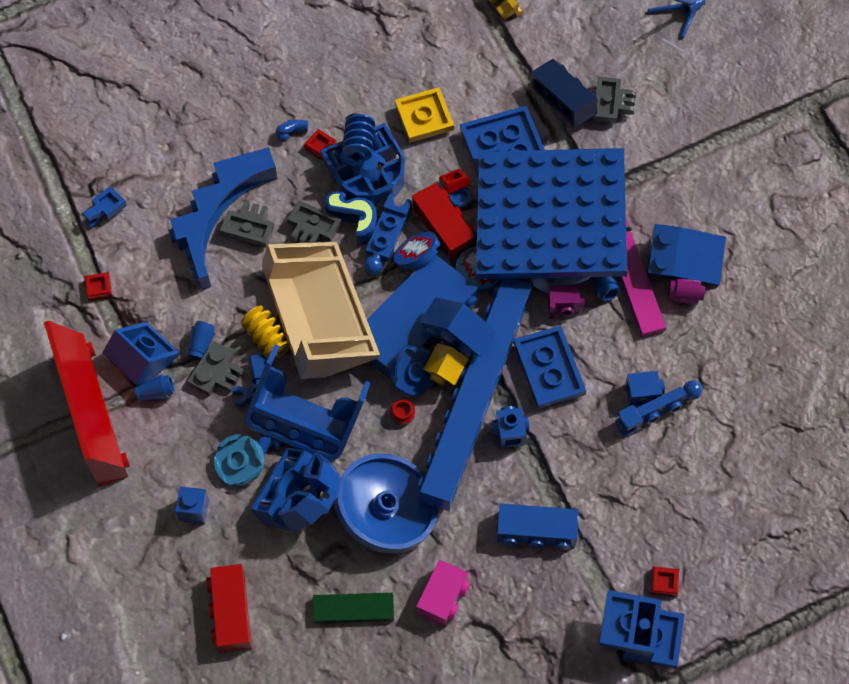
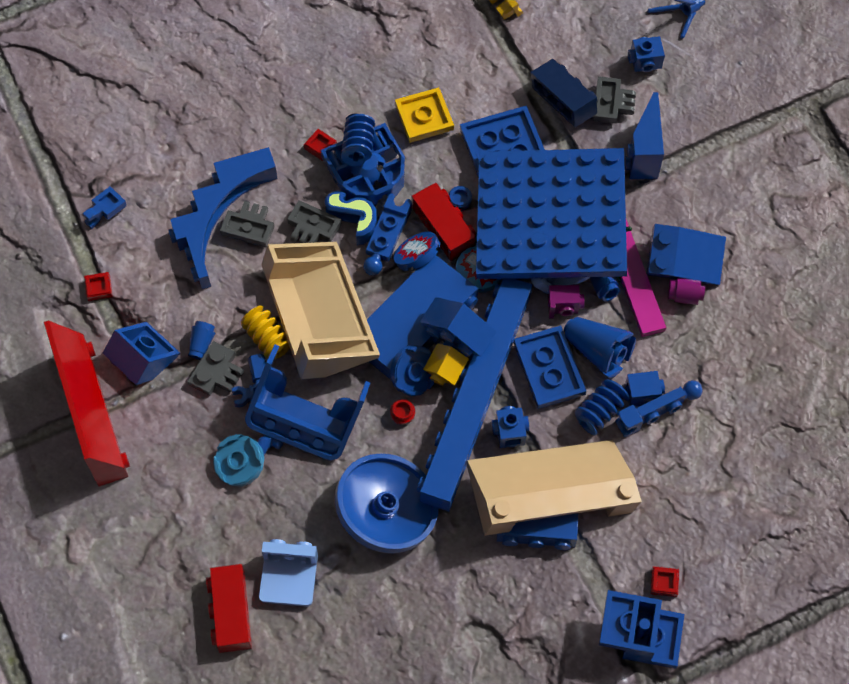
(156, 388): blue cone -> none
(192, 505): blue brick -> none
(283, 492): blue connector -> none
(288, 573): none -> light blue bracket
(291, 126): blue arm -> none
(353, 608): dark green tile -> none
(443, 593): dark pink brick -> none
(454, 180): red tile -> none
(551, 484): none -> tan slope
(599, 404): none -> blue piece
(601, 344): none -> blue cone
(646, 54): none -> blue brick
(646, 149): none -> blue slope

